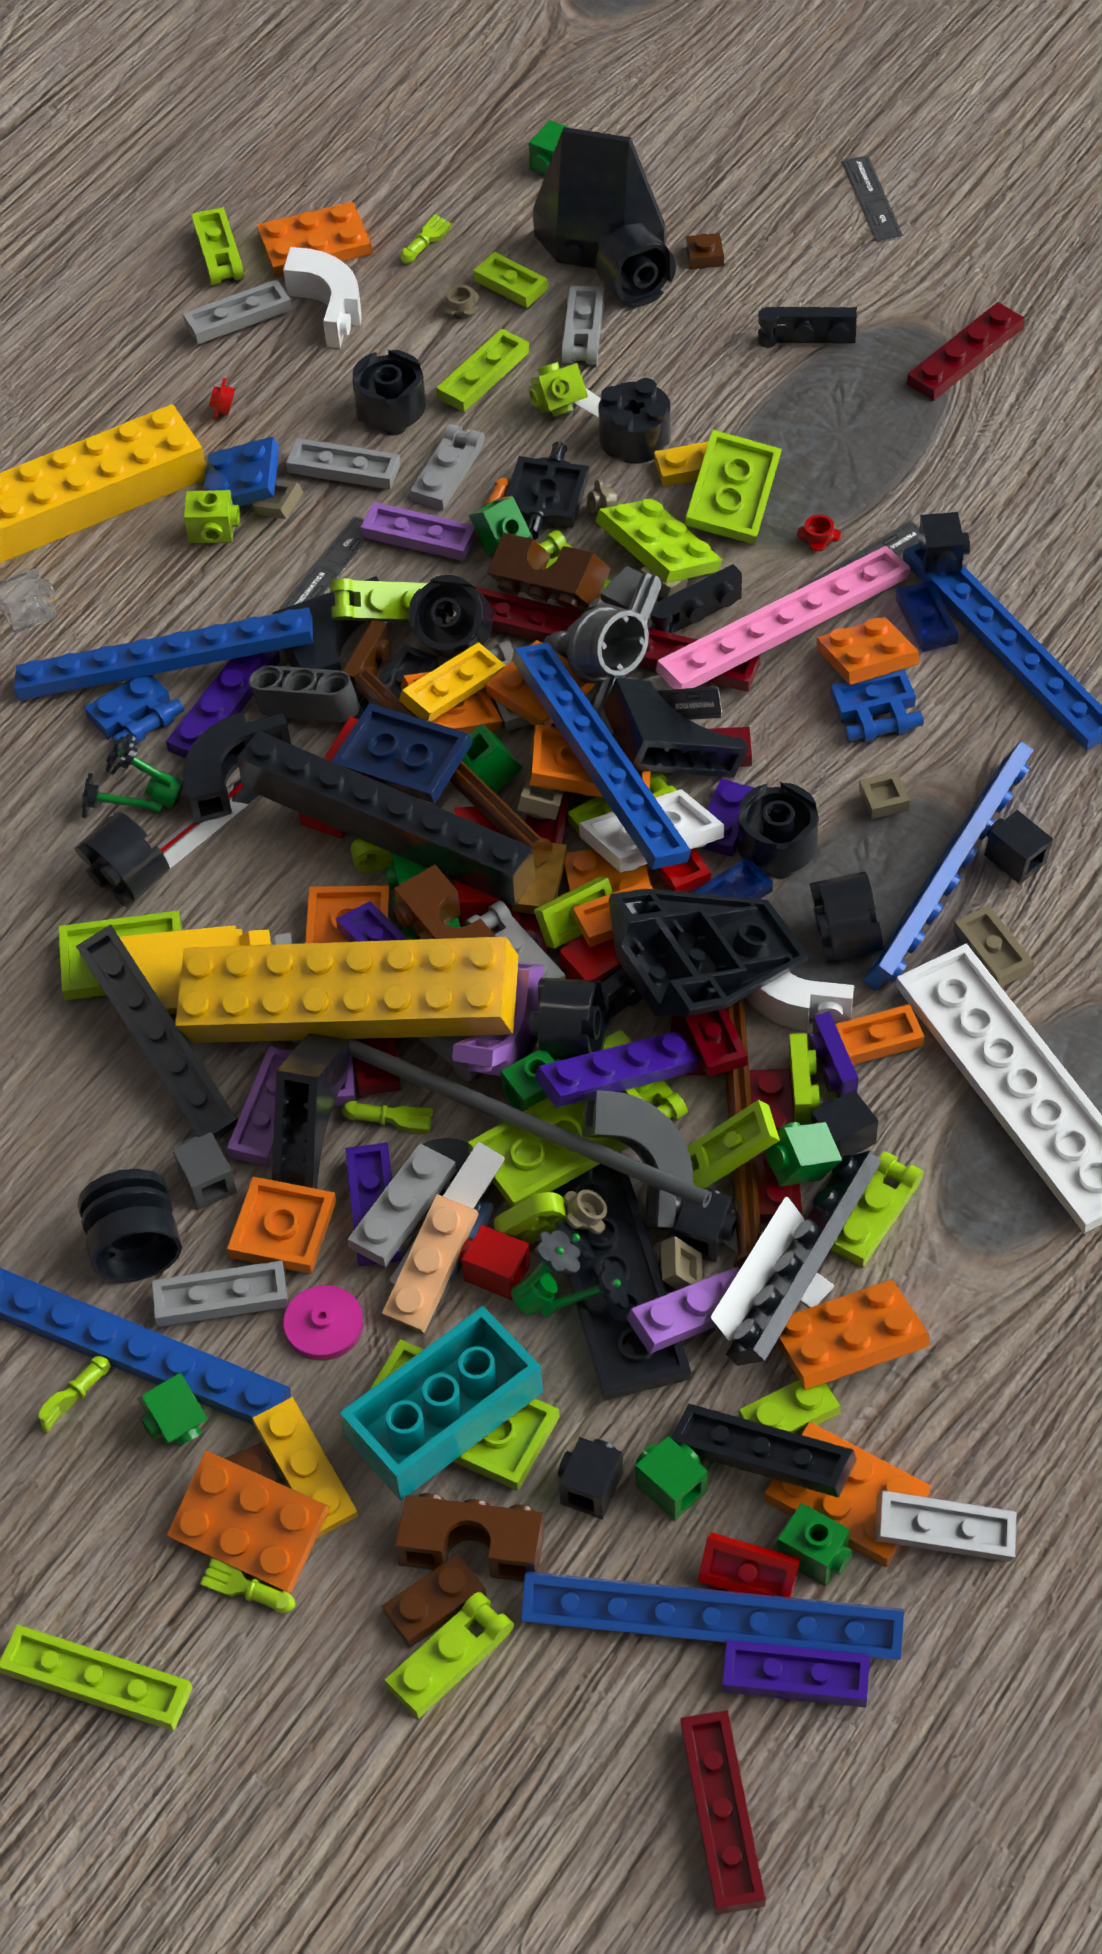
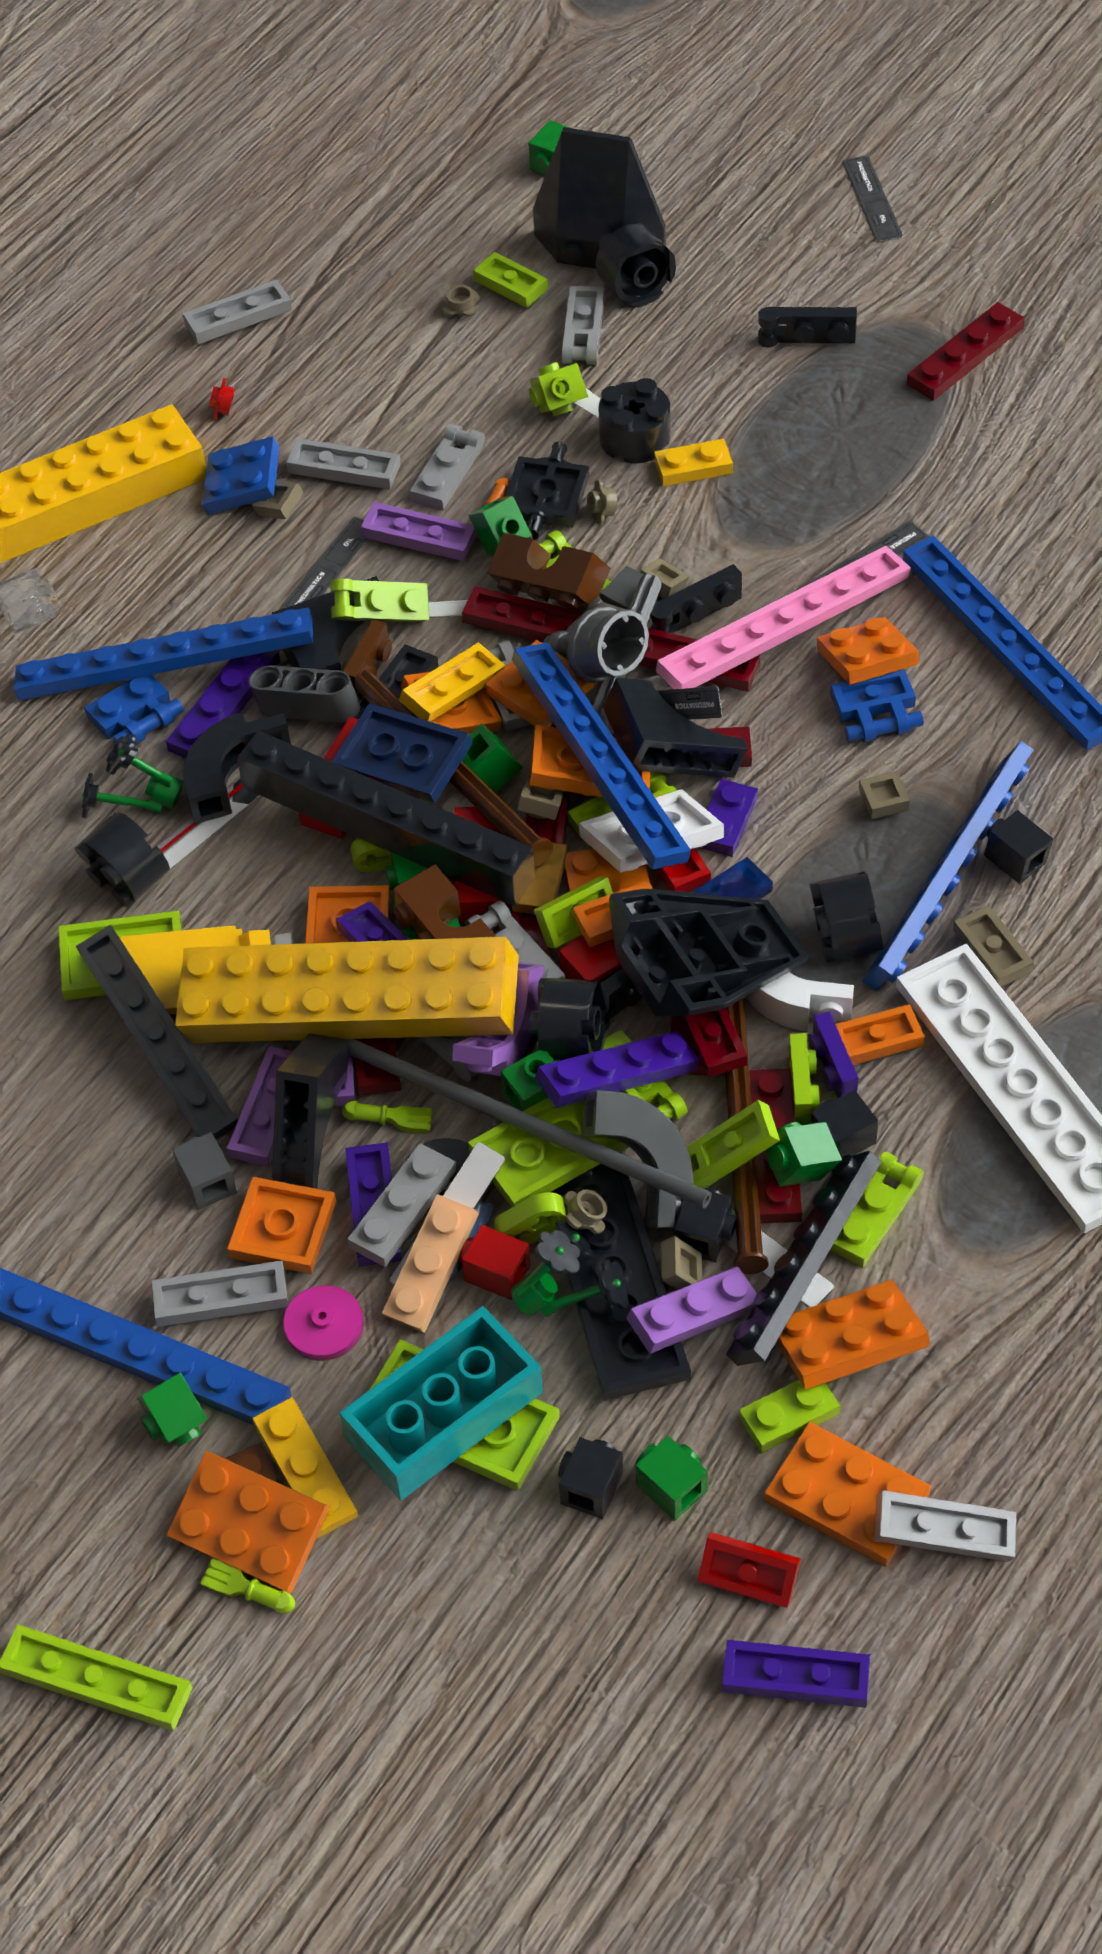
(77, 1388): lime piece -> none
(129, 1225): black wheel -> none
(210, 516): lime brick -> none
(217, 245): lime plate -> none
(329, 230): orange plate -> none
(329, 280): white arch -> none
(389, 391): black brick -> none
(432, 231): lime piece -> none
(432, 1600): reddish brown plate -> none
(435, 1525): reddish brown arch -> none
(438, 601): black brick -> none
(448, 1655): lime plate -> none
(482, 370): lime plate -> none
(658, 540): lime plate -> none
(705, 251): reddish brown plate -> none
(711, 1614): blue plate -> none
(722, 1812): dark red plate -> none
(733, 487): lime plate -> none
(757, 1268): white sticker -> none
(765, 1450): black plate -> none
(778, 828): black brick -> none
(818, 1542): green brick -> none
(819, 532): red plate -> none
(927, 616): clear blue plate -> none
(942, 542): black brick -> none

